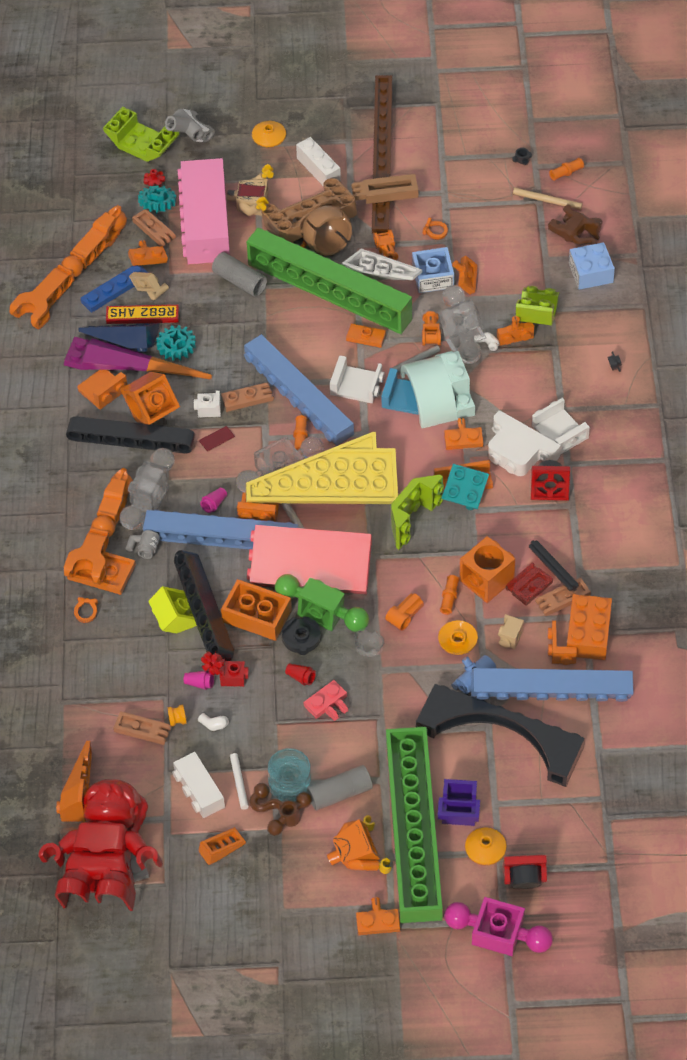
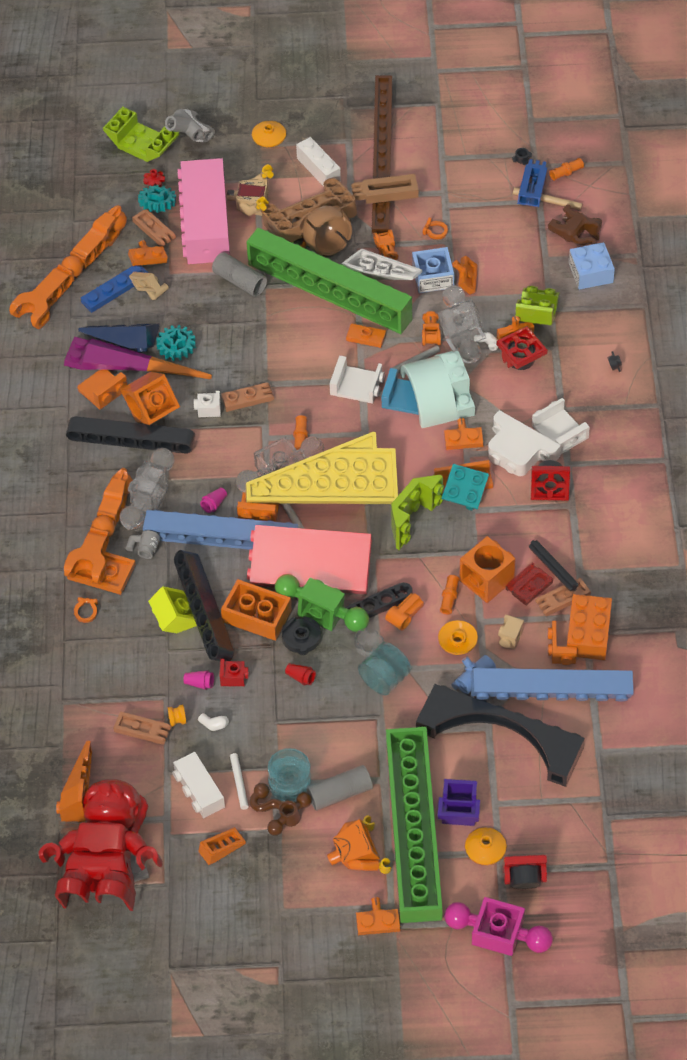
(142, 314): tile -> none
(212, 662): red plant -> none
(216, 438): dark red sticker -> none
(298, 390): medium blue brick -> none
(325, 699): coral hinge -> none
(380, 606): none -> black beam
(384, 668): none -> clear light blue wheel
(521, 352): none -> red piece
(531, 193): none -> blue hinge

